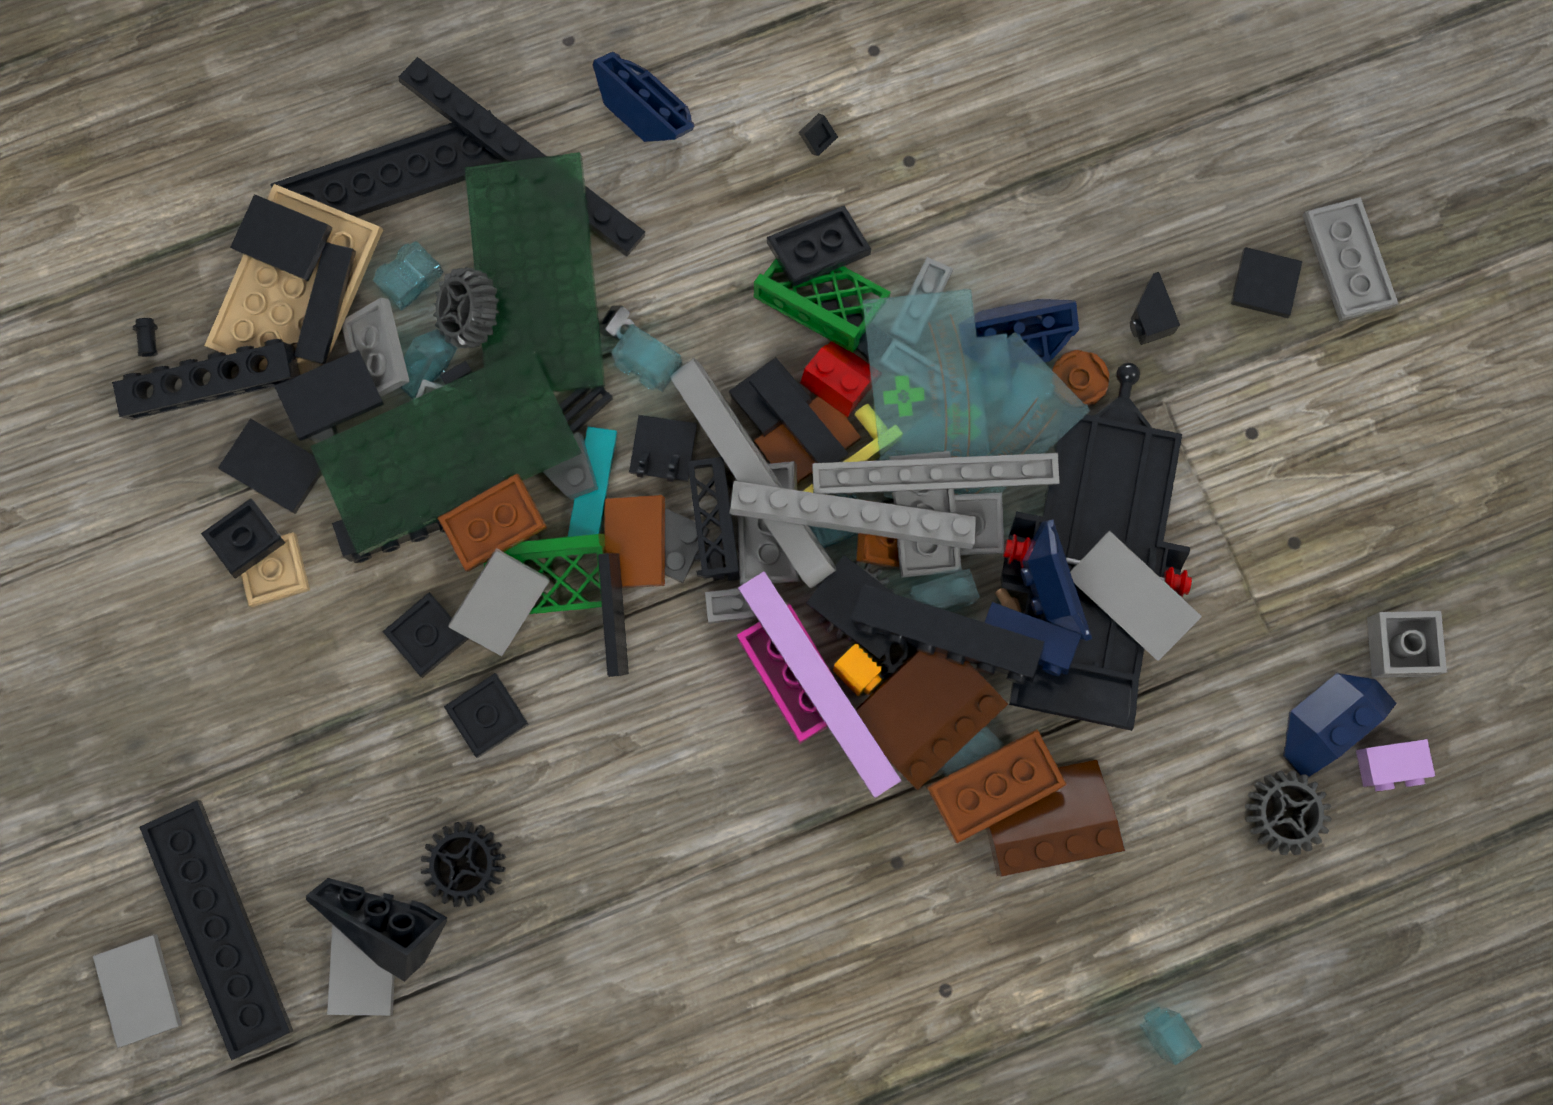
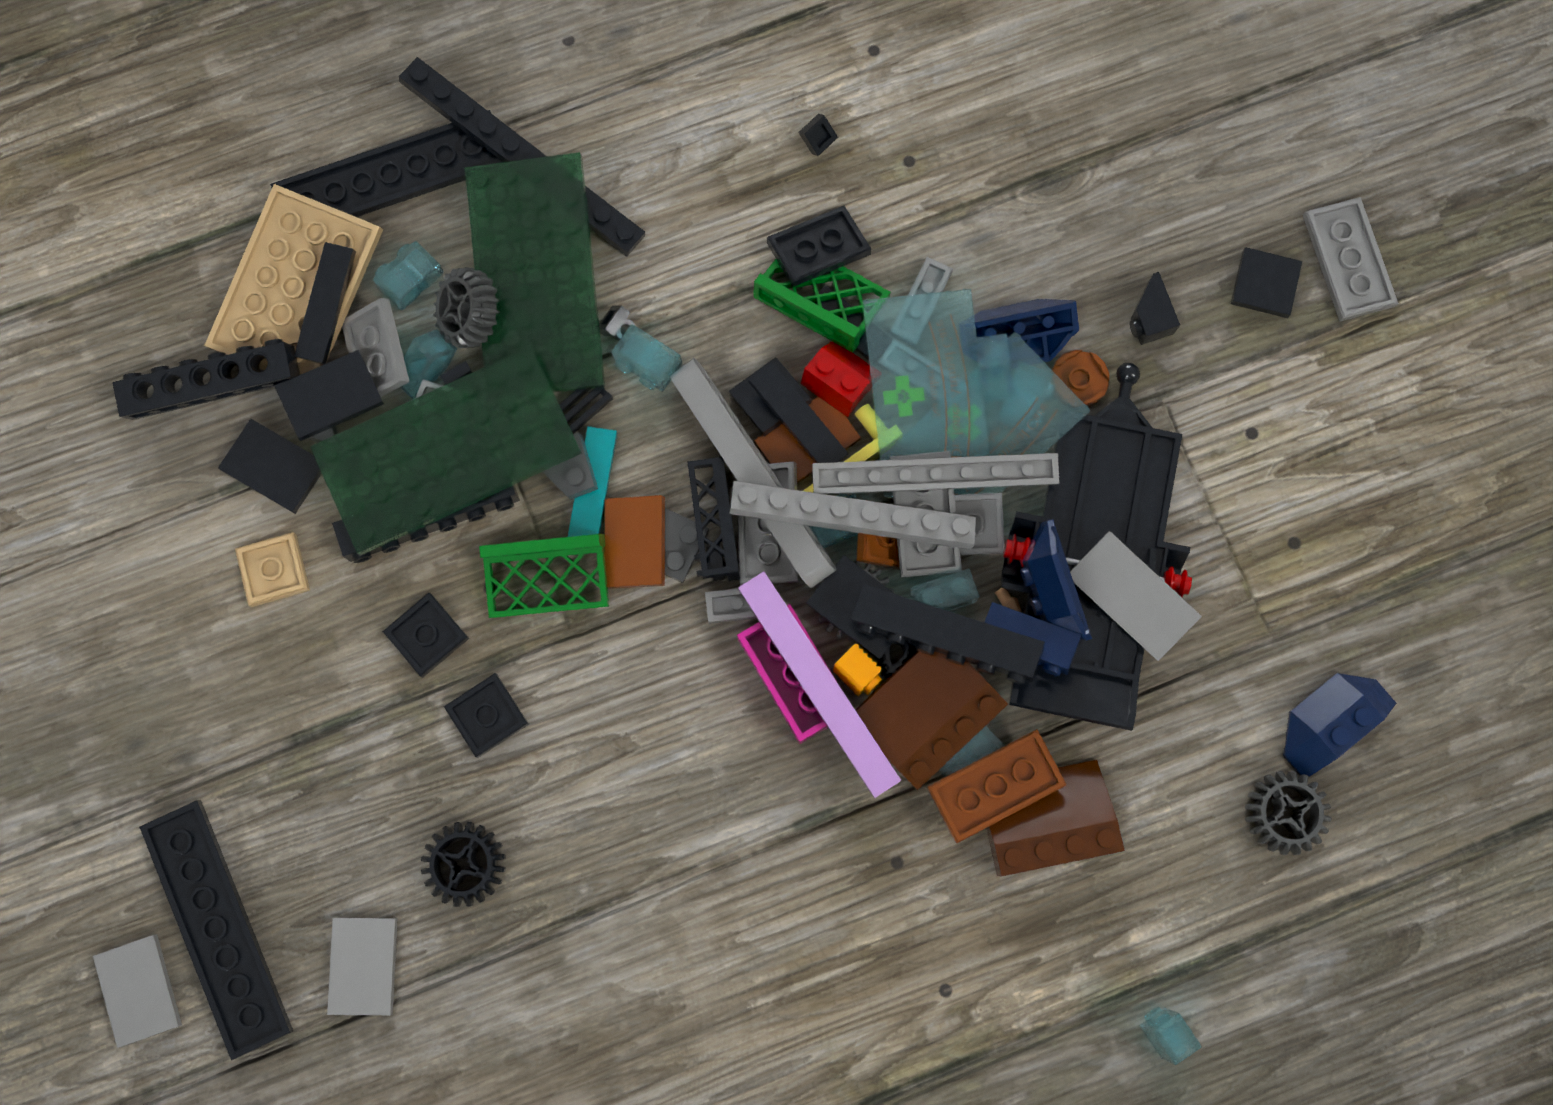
(146, 338): black pin -> none
(243, 538): black tile -> none
(281, 237): black tile -> none
(386, 930): black wedge -> none
(492, 521): dark orange tile -> none
(499, 602): light grey tile -> none
(613, 614): black tile -> none
(641, 100): dark blue wedge -> none
(662, 448): black plate -> none
(1395, 763): lavender brick -> none
(1406, 644): light grey brick -> none

